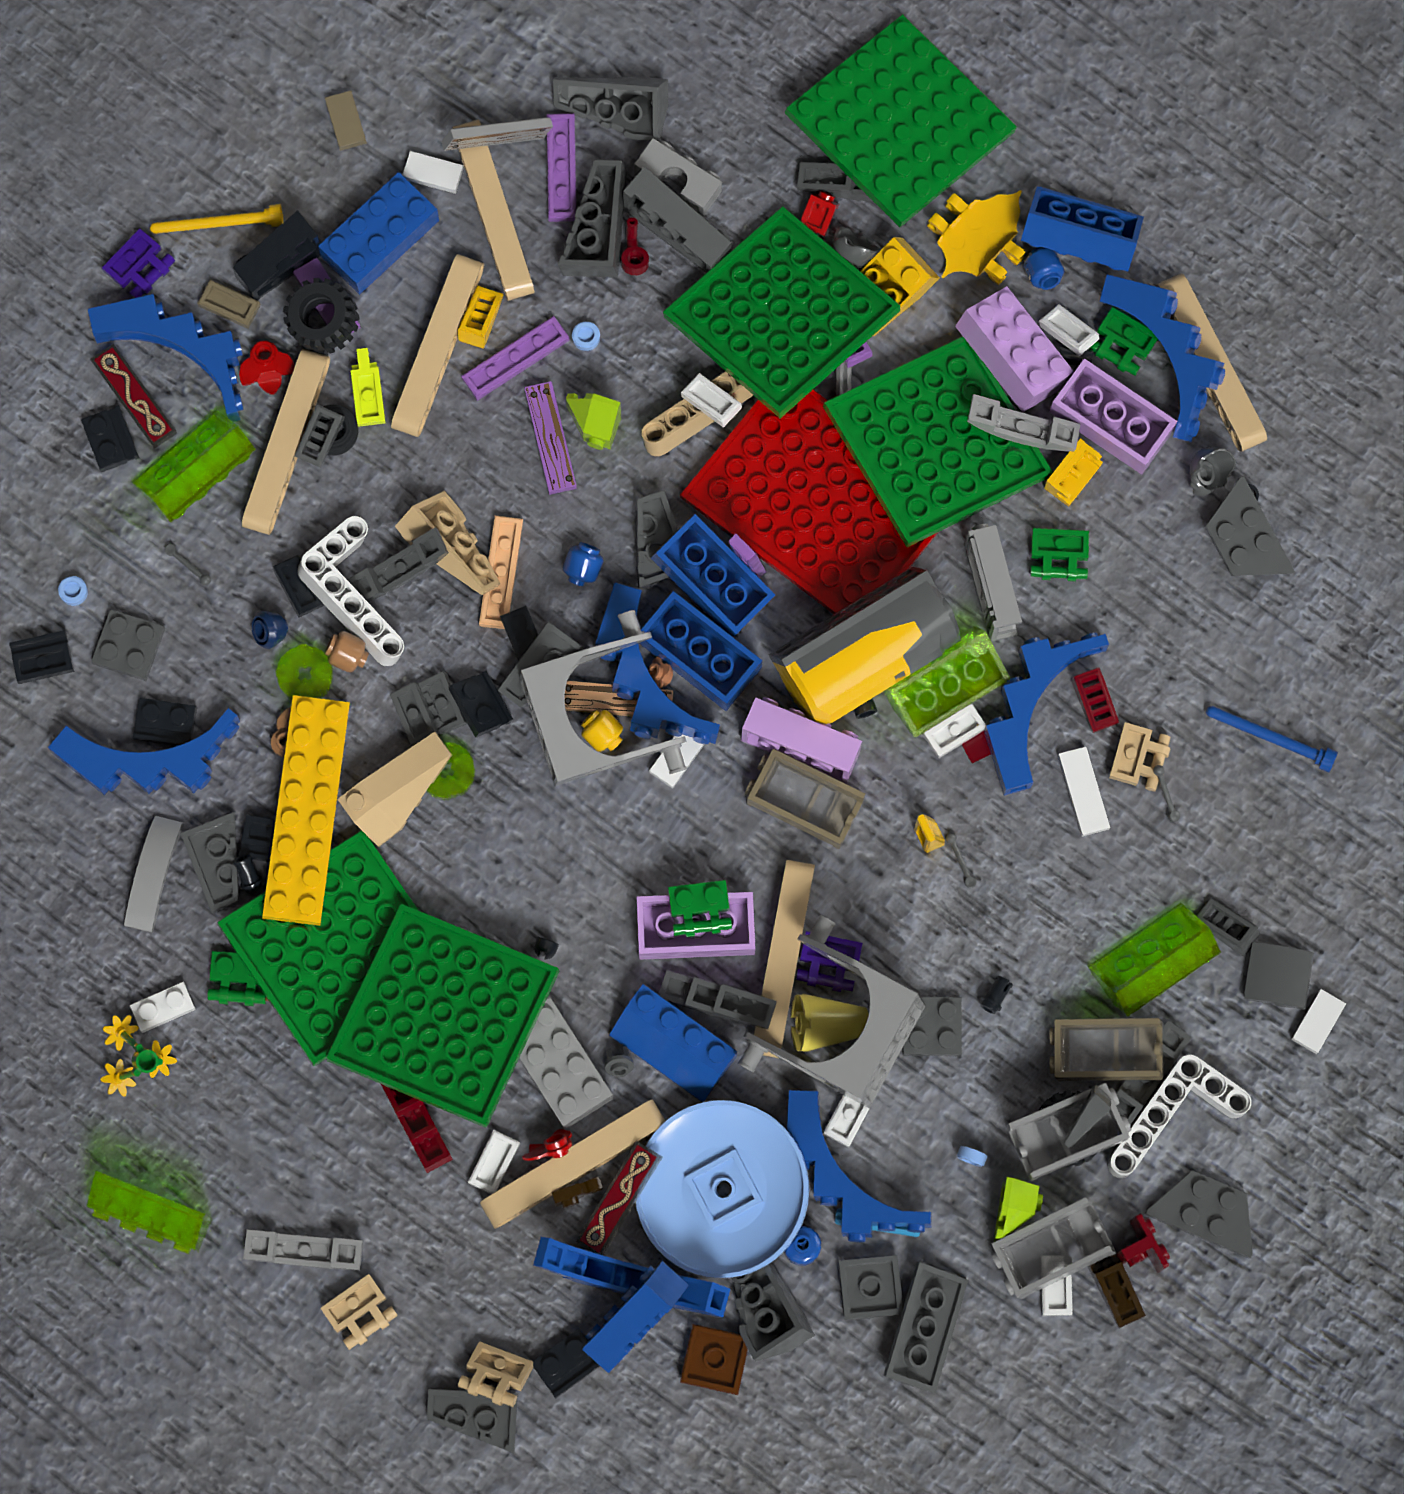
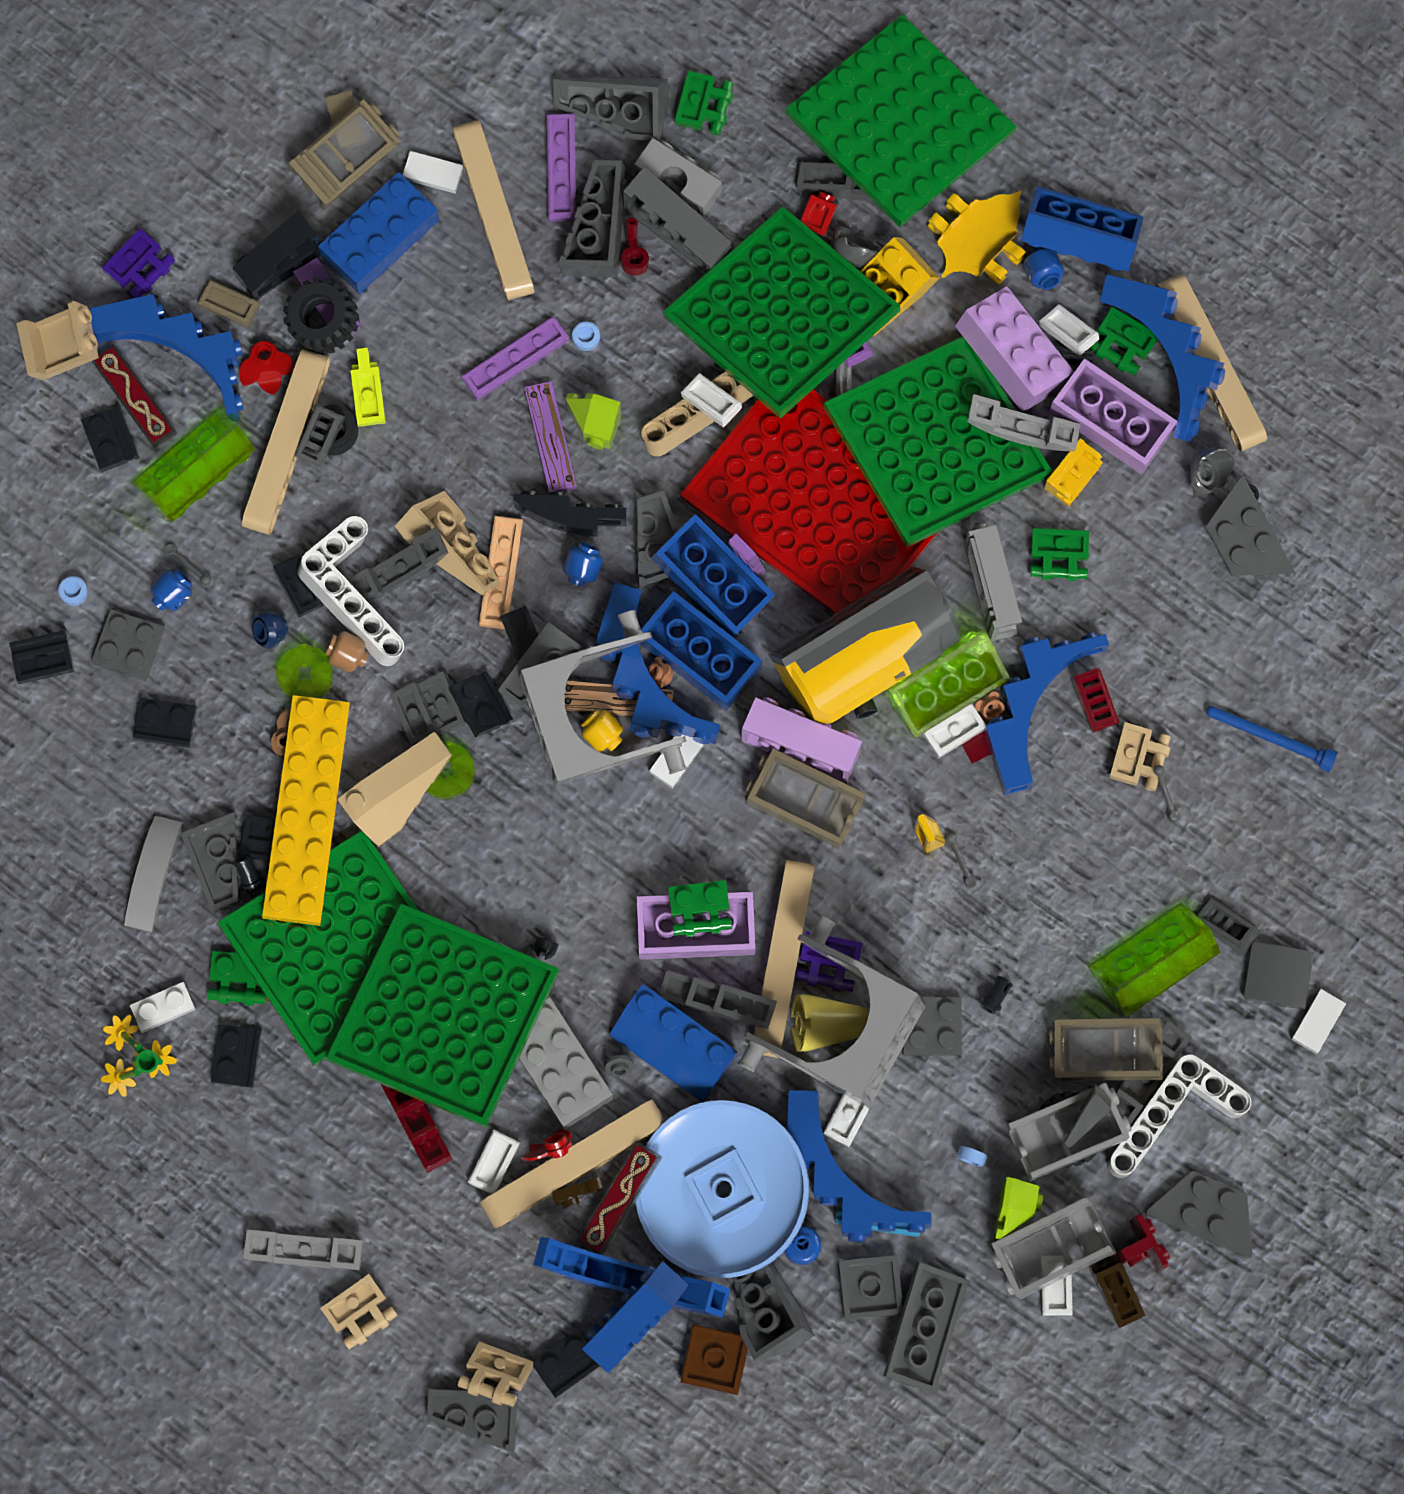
(58, 342): none -> tan panel
(147, 769): blue arch -> none
(147, 1212): clear neon green slope -> none
(171, 590): none -> blue head
(236, 1056): none -> black plate
(271, 216): yellow piece -> none
(345, 153): none -> dark tan door
(437, 346): tan beam -> none
(476, 333): yellow slope -> none
(497, 133): light grey tile -> none
(556, 512): none -> black slope
(695, 102): none -> green plate
(996, 710): none -> nougat plate
(1083, 791): white tile -> none

